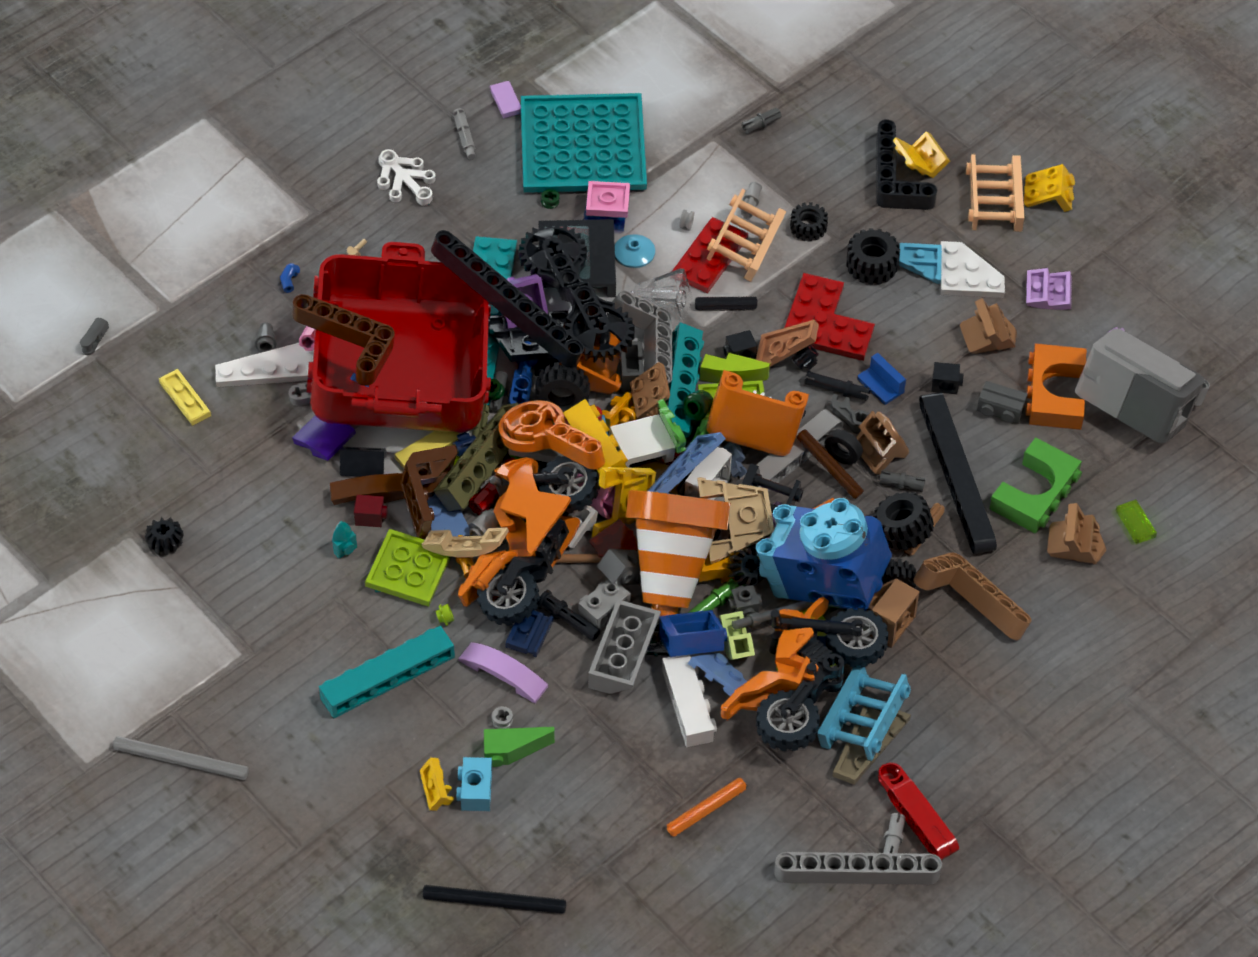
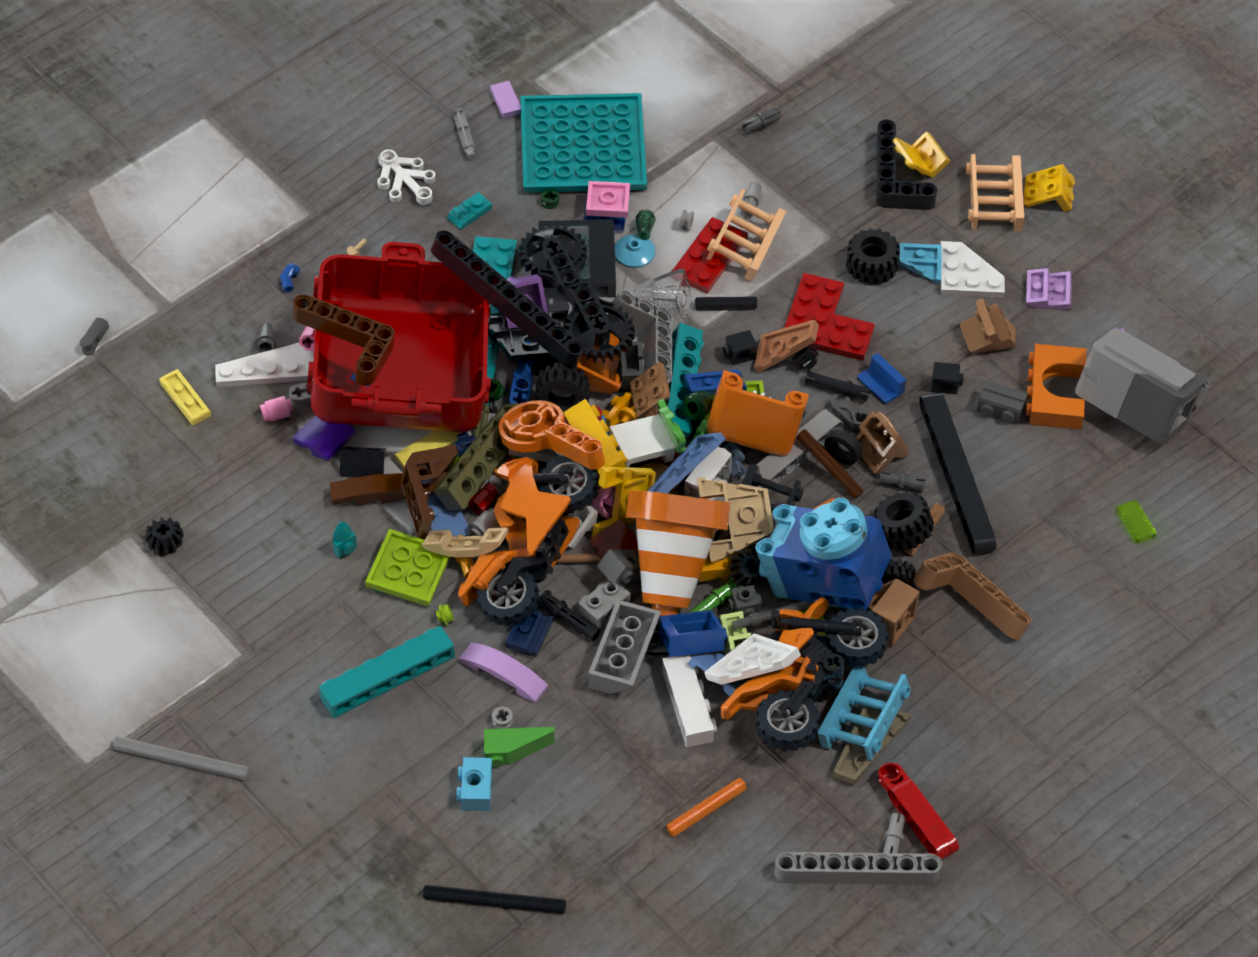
(276, 409): none -> bright pink brick
(370, 511): dark red brick -> none
(434, 786): yellow plate -> none
(469, 211): none -> teal plate
(645, 221): none -> clear green cone
(707, 381): none -> blue plate
(746, 368): lime slope -> none
(752, 658): none -> white plate
(808, 230): black tyre -> none
(1034, 510): bright green arch -> none
(1076, 537): medium nougat piece -> none

